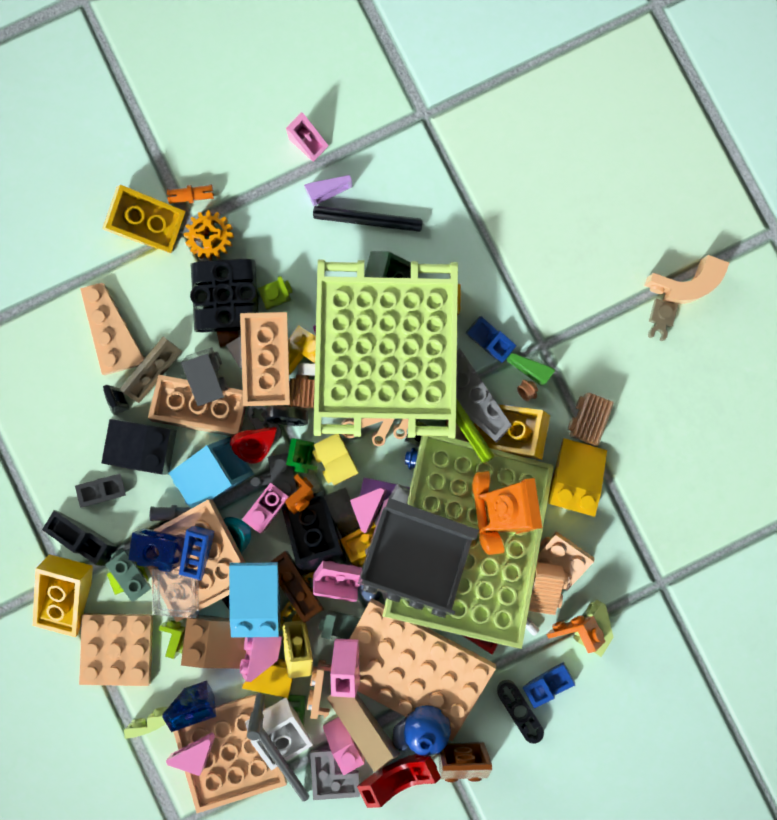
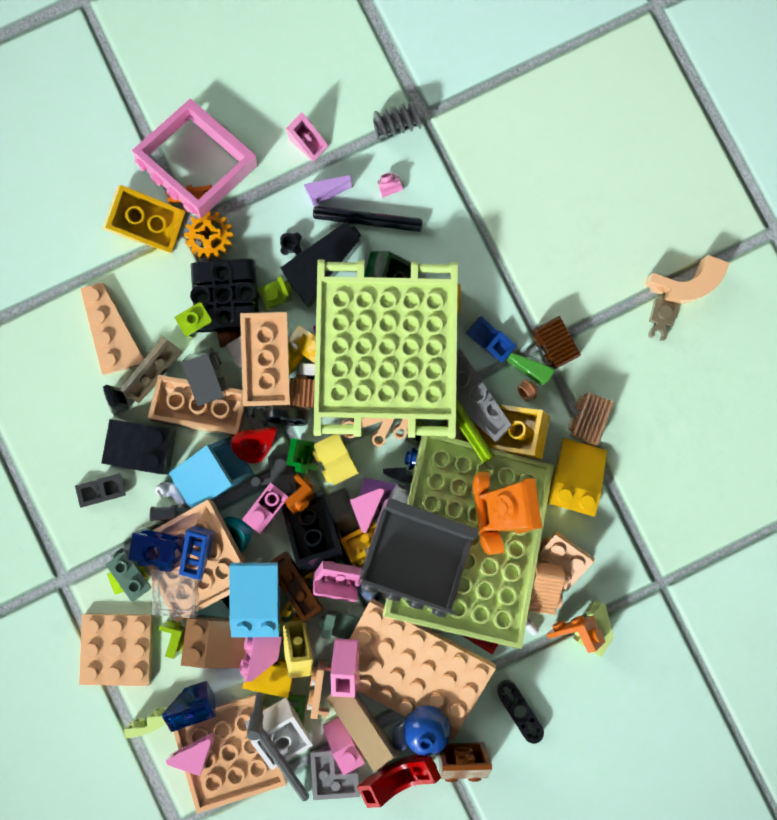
(61, 594): yellow slope -> none
(79, 538): black slope -> none
(170, 490): none -> white arm
(193, 319): none -> lime bracket
(217, 132): none -> bright pink window
(285, 239): none -> black plate
(334, 247): none -> black slope
(389, 184): none -> bright pink plate
(396, 120): none -> flat silver piece
(398, 474): none -> black slope
(549, 684): blue slope -> none
(556, 343): none -> reddish brown brick

